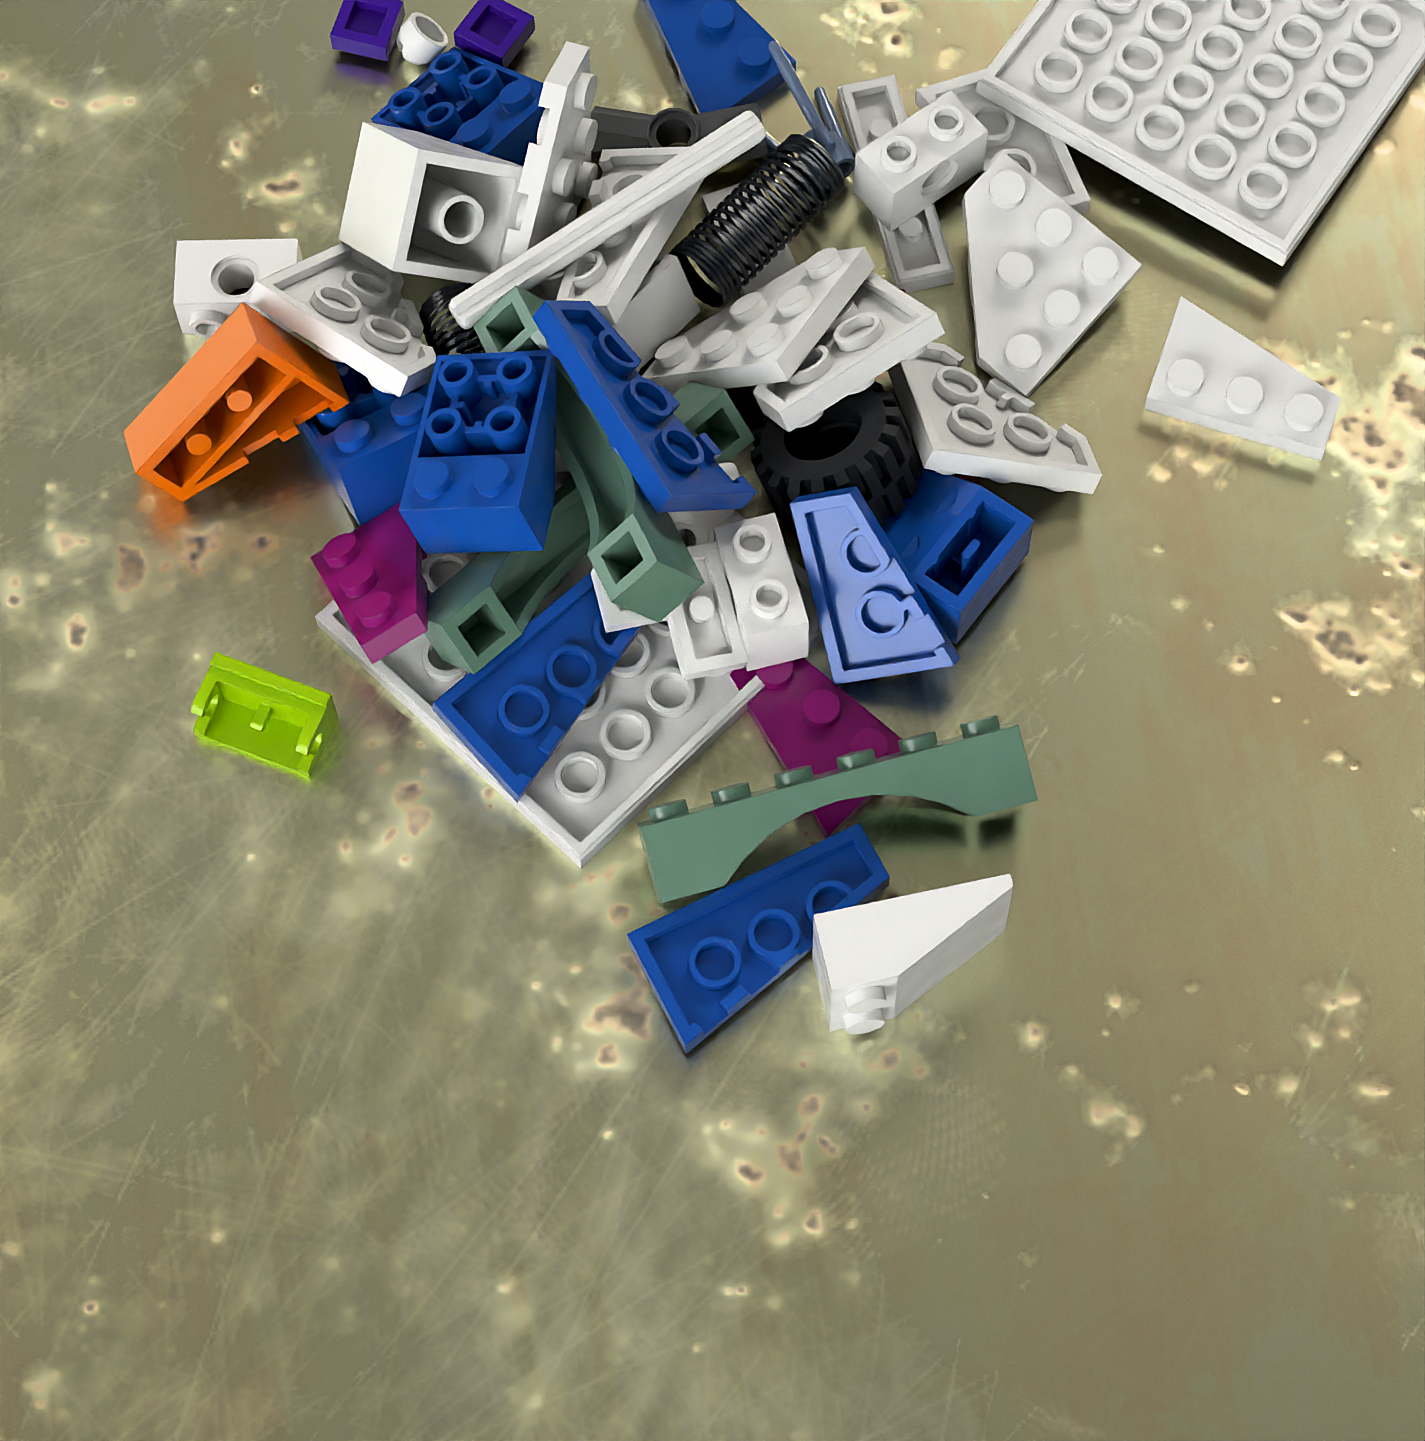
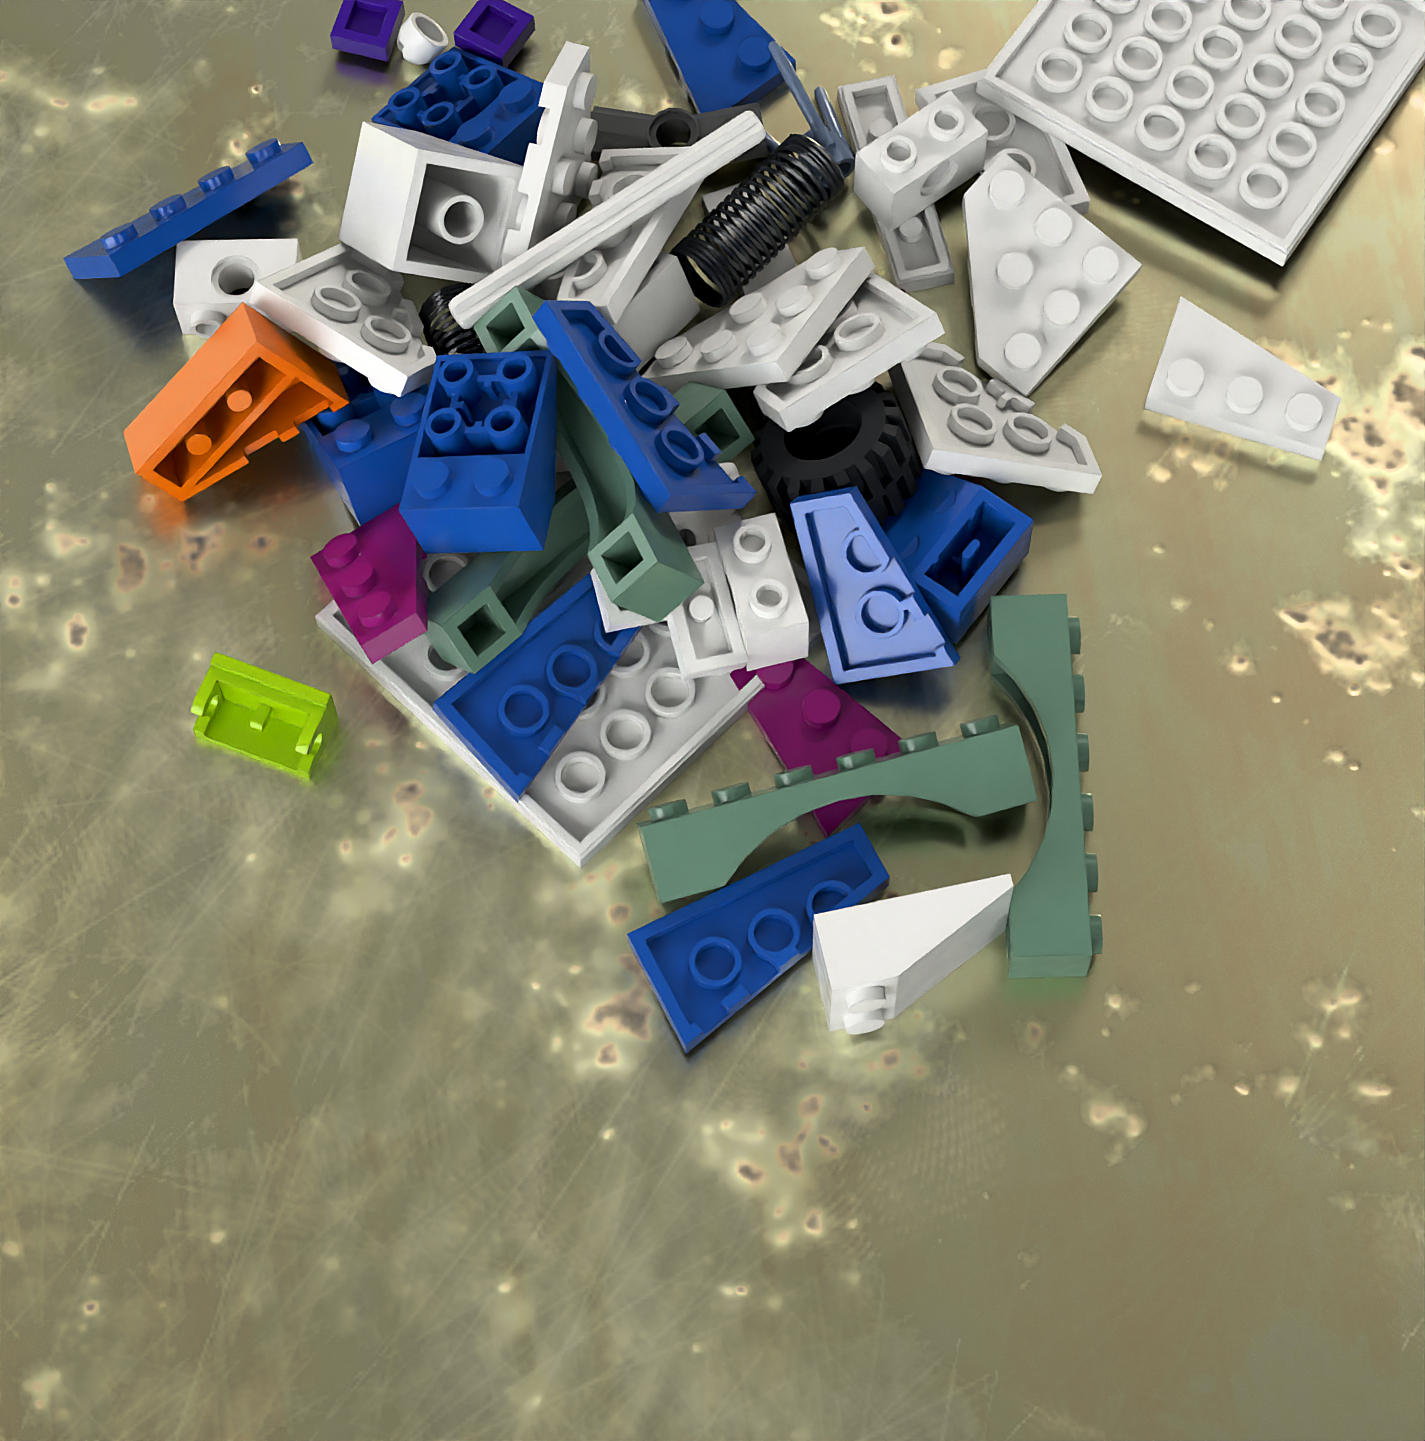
(186, 214): none -> blue wing
(1032, 666): none -> sand green arch

